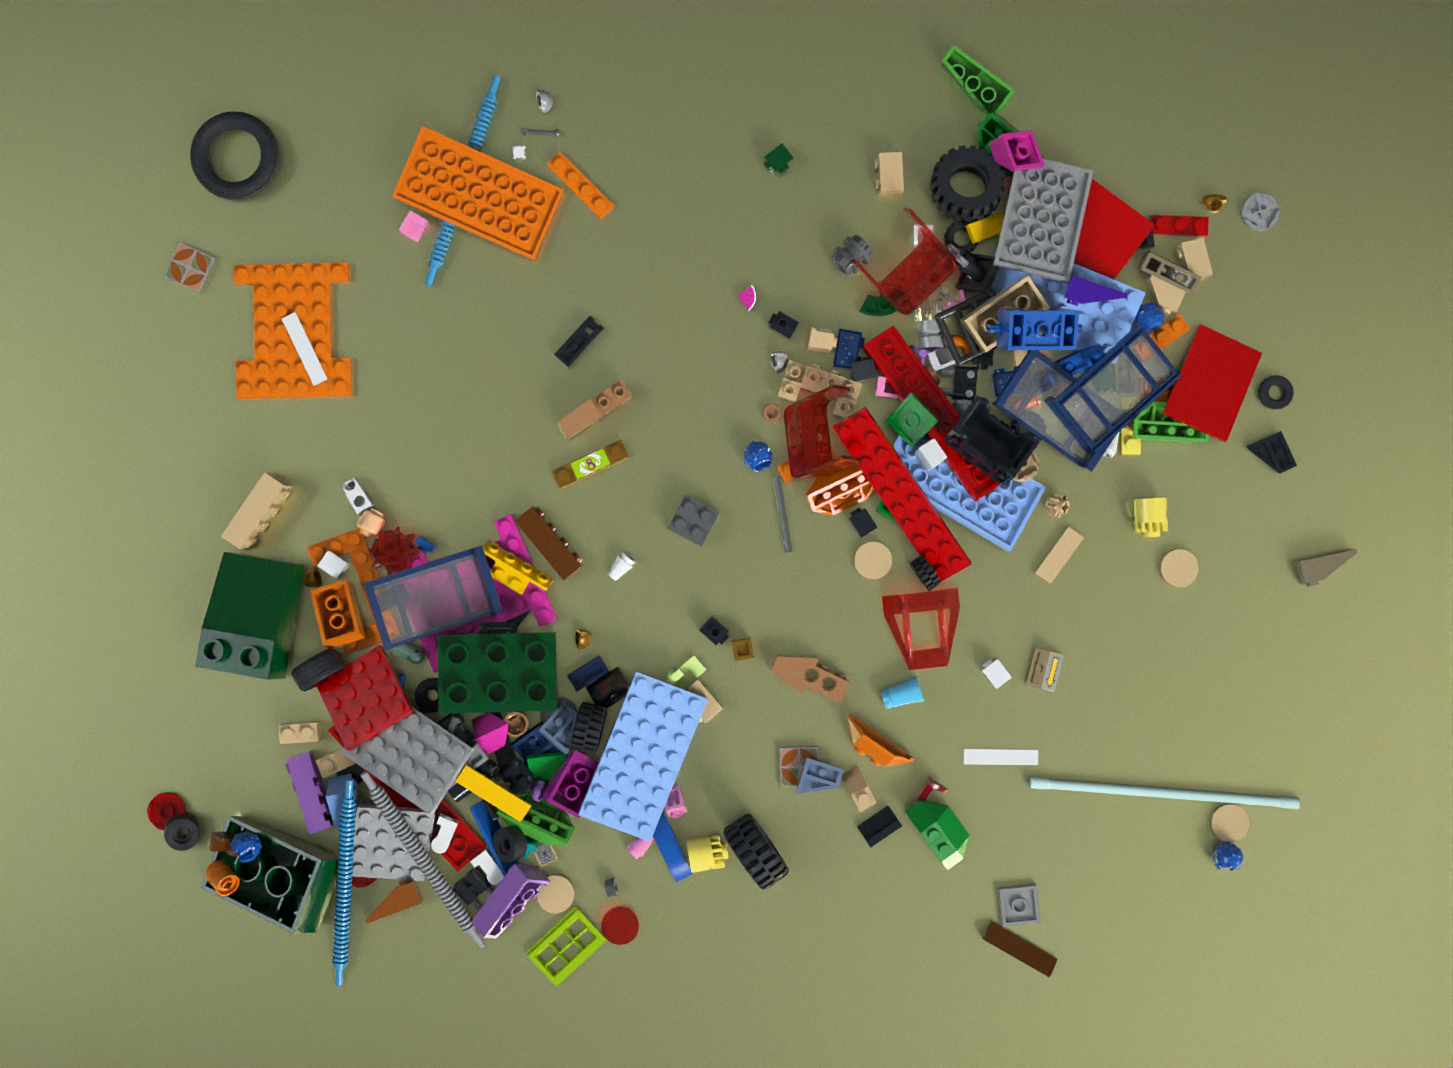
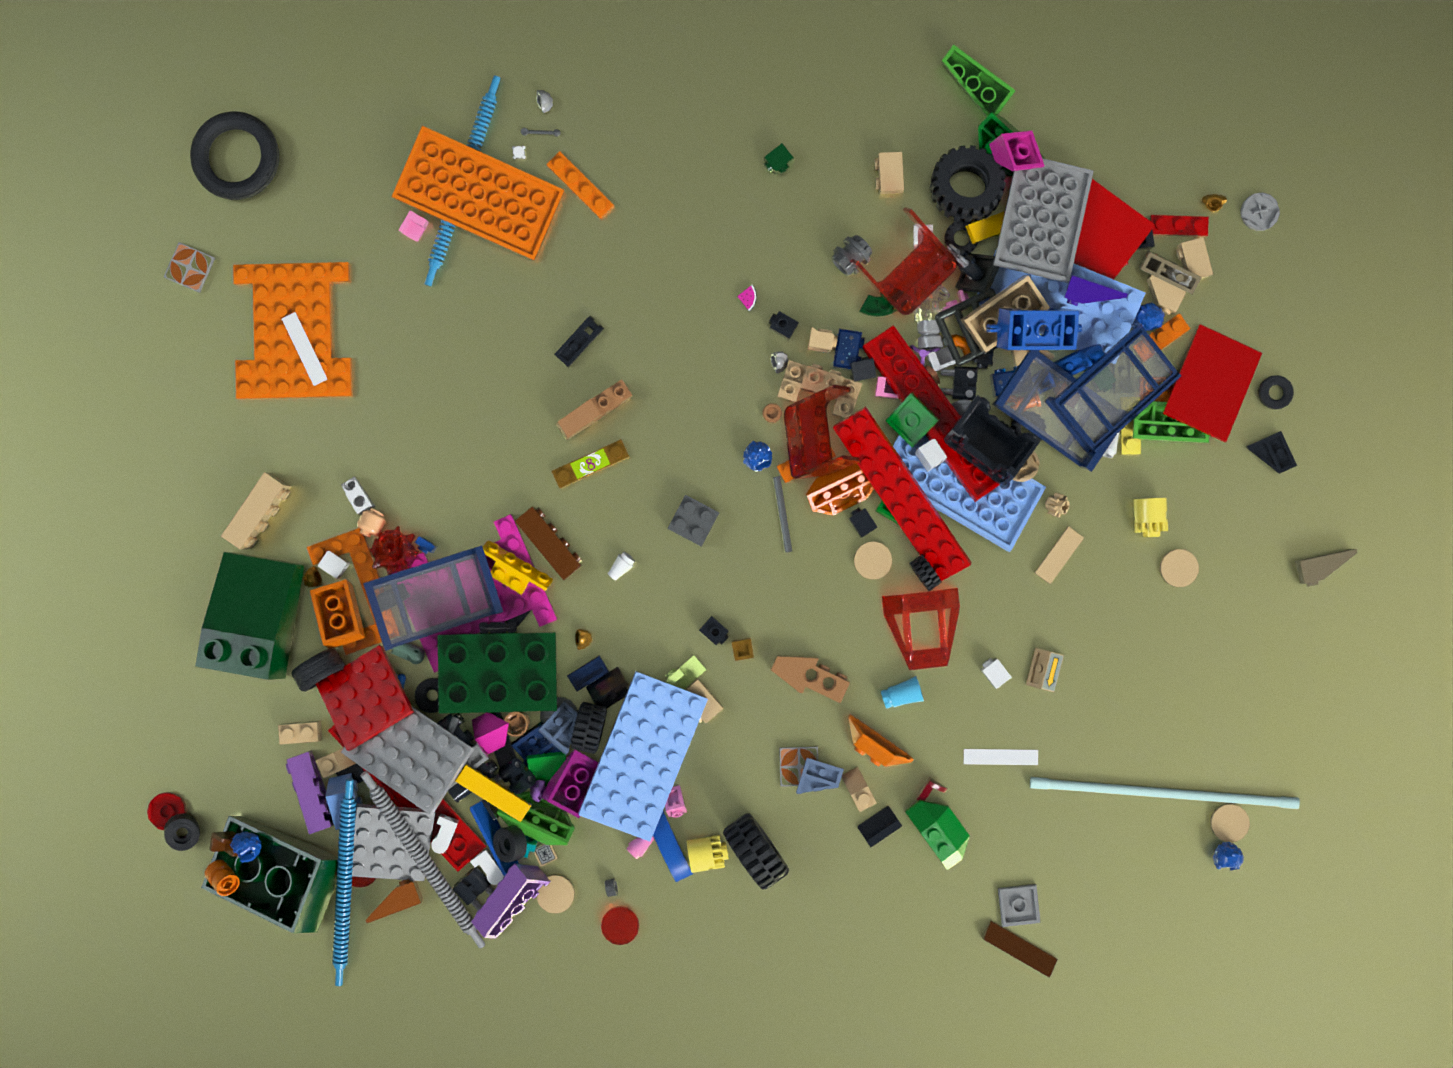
(576, 960): lime piece -> none

